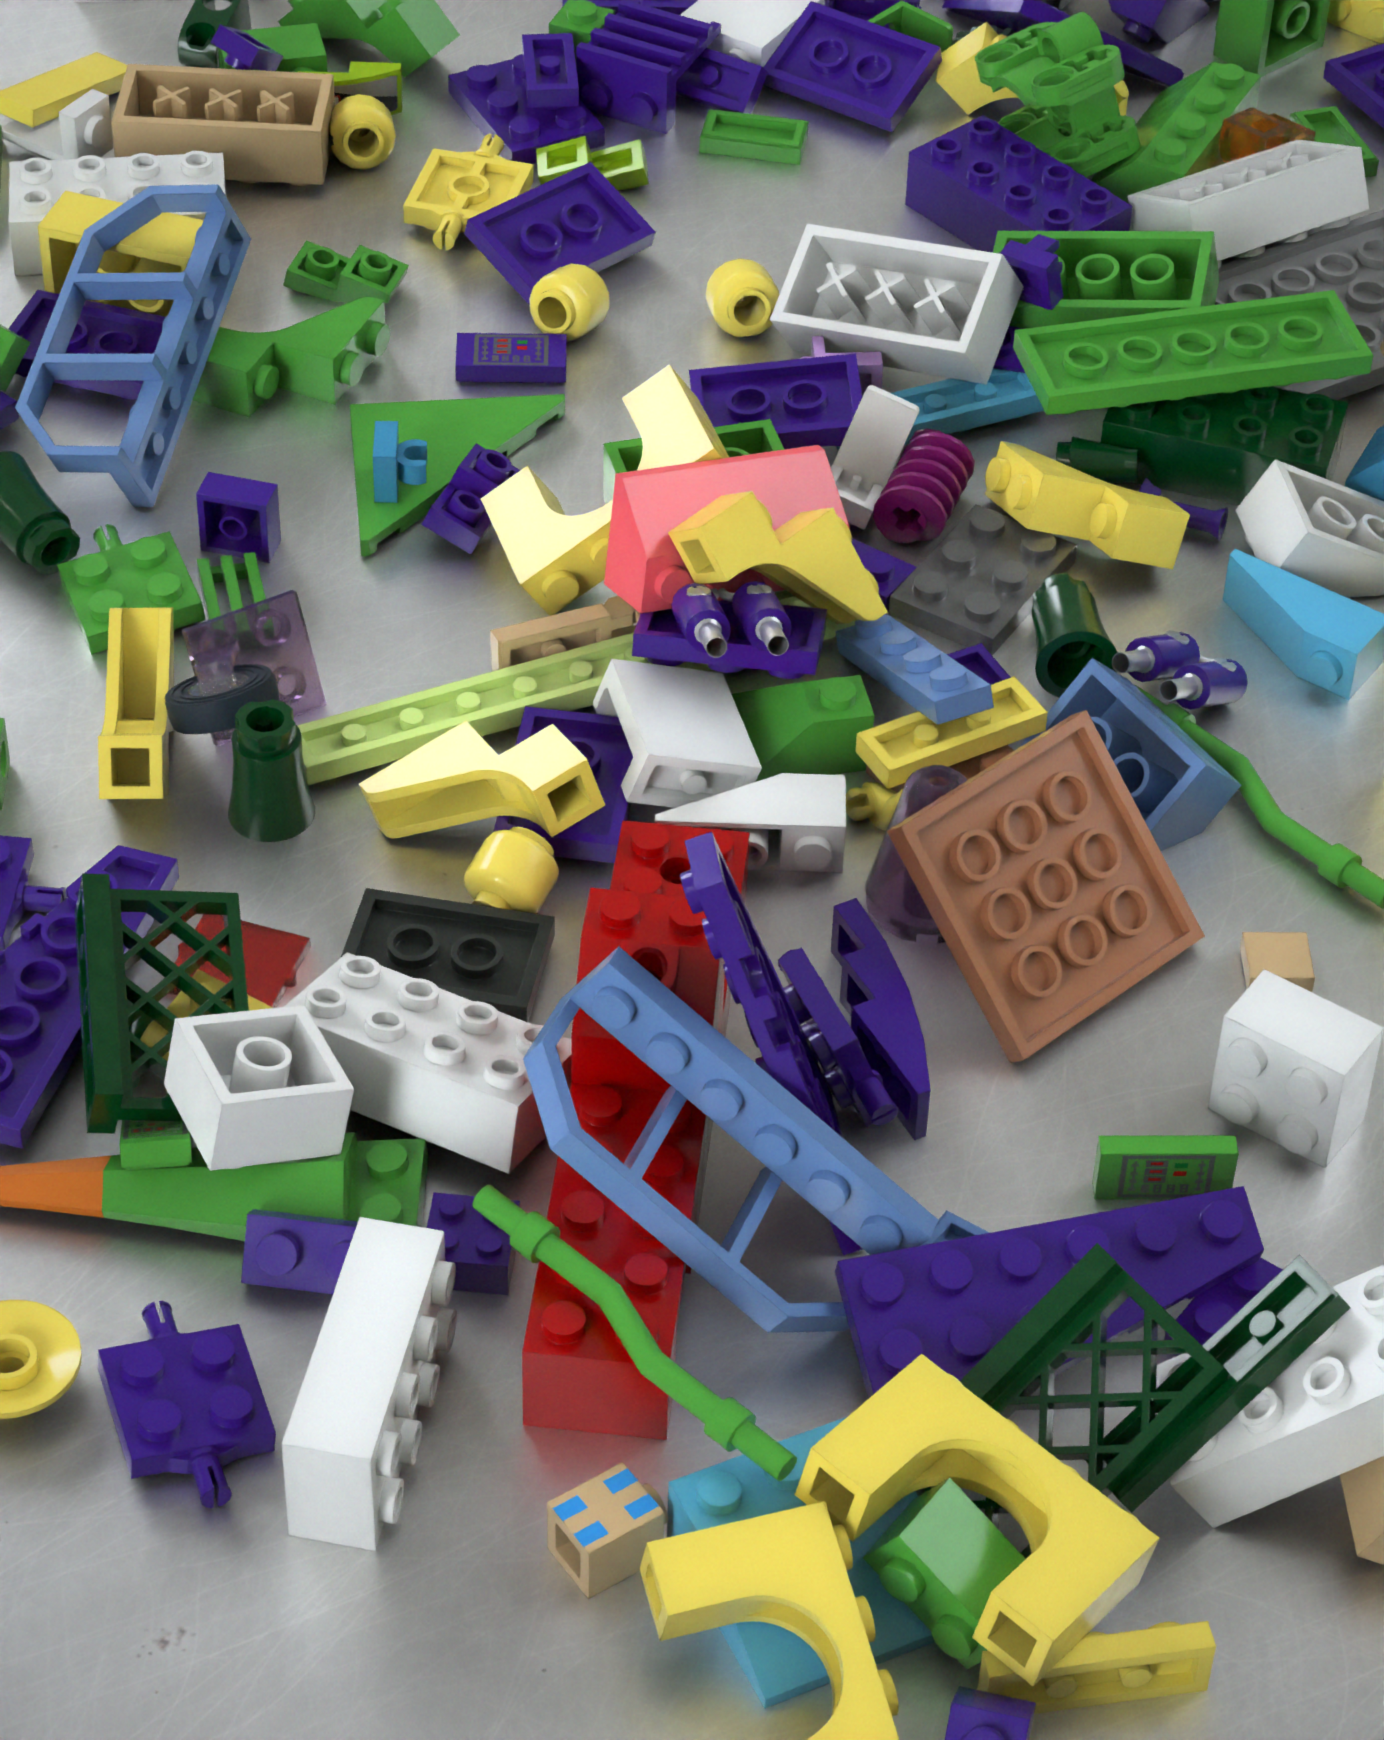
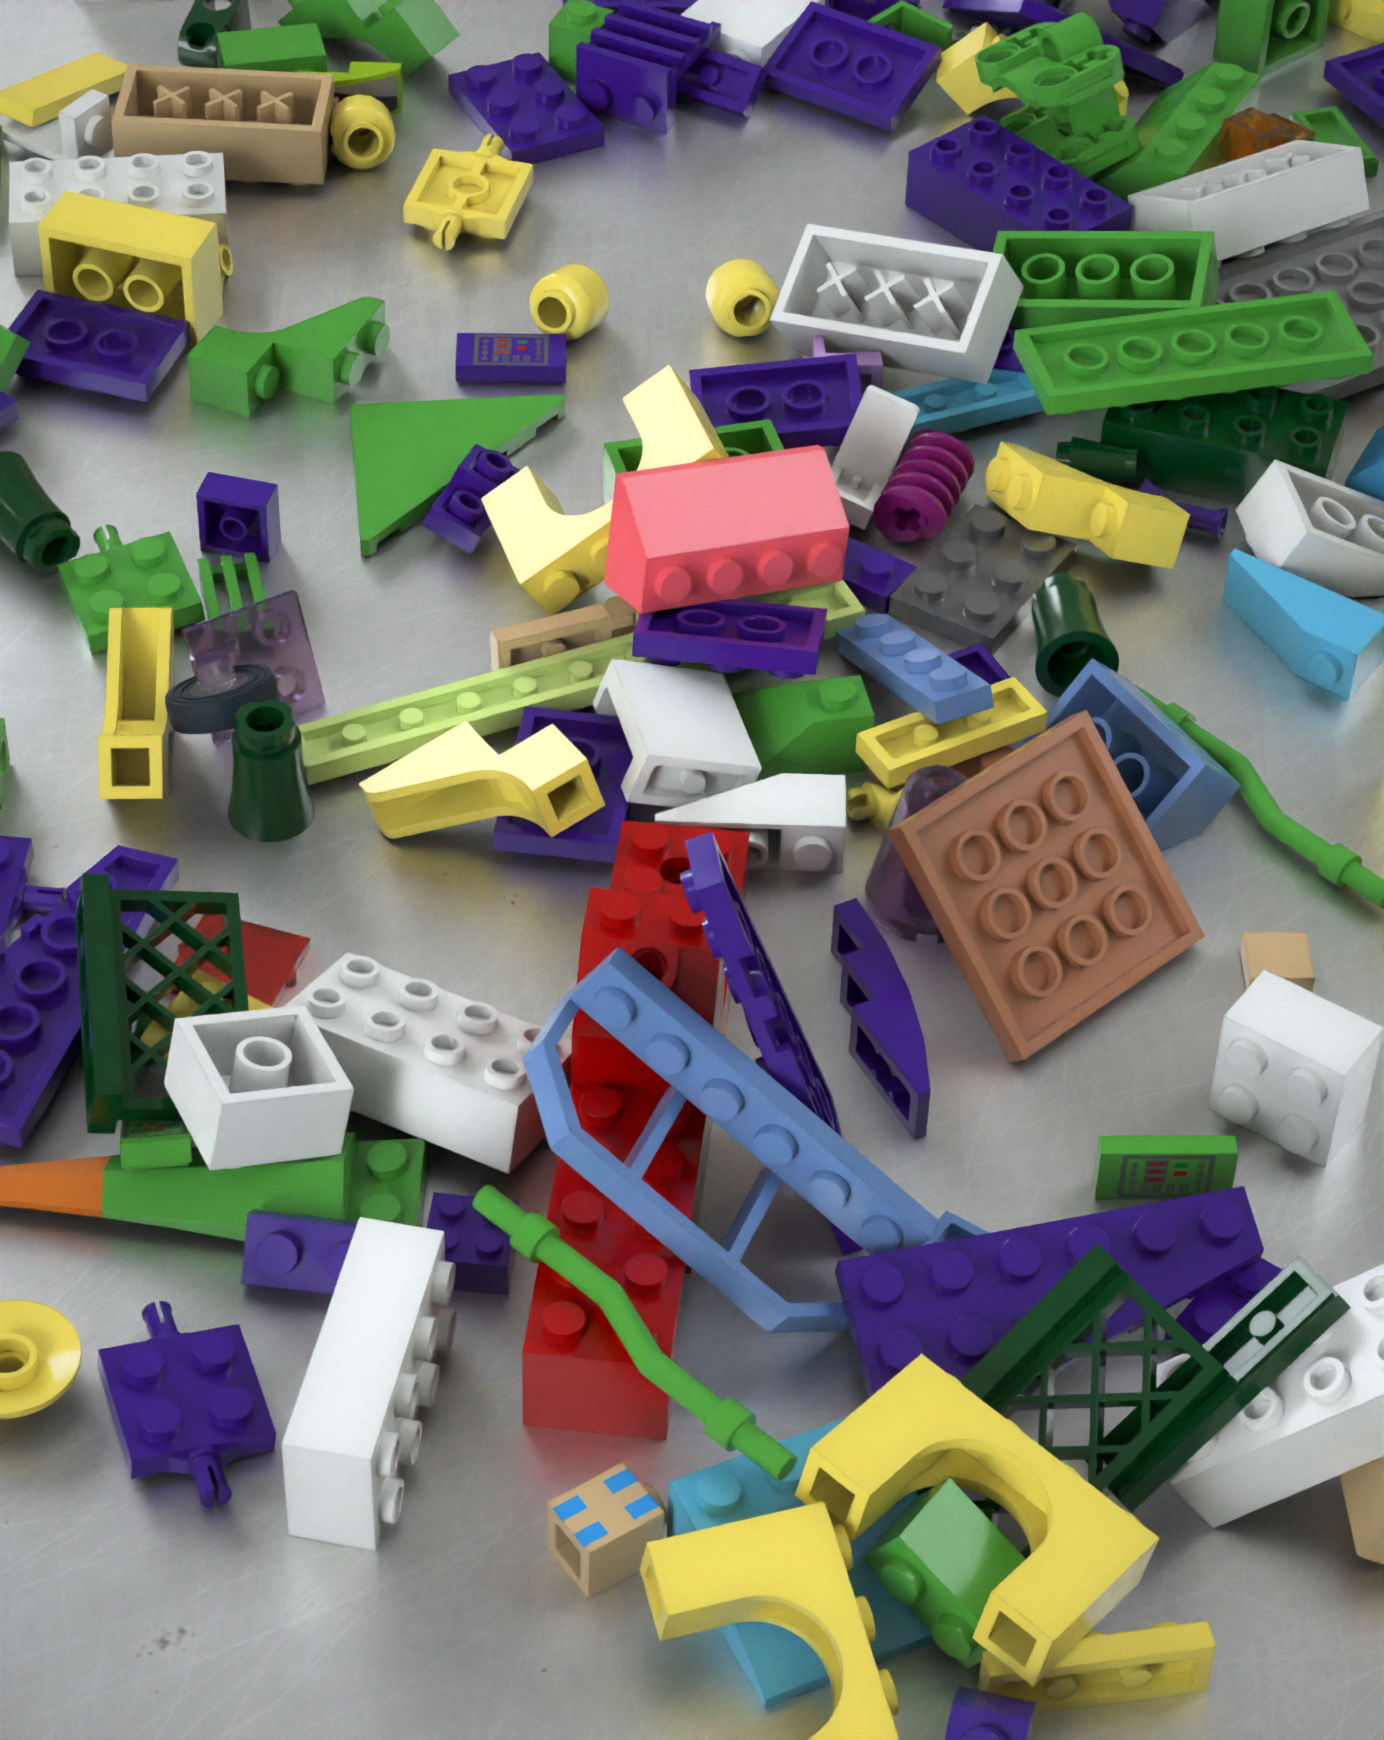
(182, 349): medium blue plate -> none
(245, 51): dark purple plate -> none
(344, 279): bright green slope -> none
(396, 461): dark azure tile -> none
(457, 945): pearl dark grey plate -> none
(512, 871): light yellow head -> none
(550, 71): dark purple plate -> none
(559, 224): dark purple plate -> none
(621, 165): lime slope -> none
(753, 605): dark purple piece -> none
(754, 136): bright green tile -> none
(804, 556): light yellow arch -> none
(834, 1043): dark purple plate -> none
(1037, 270): dark purple tile -> none
(1195, 680): dark purple piece -> none

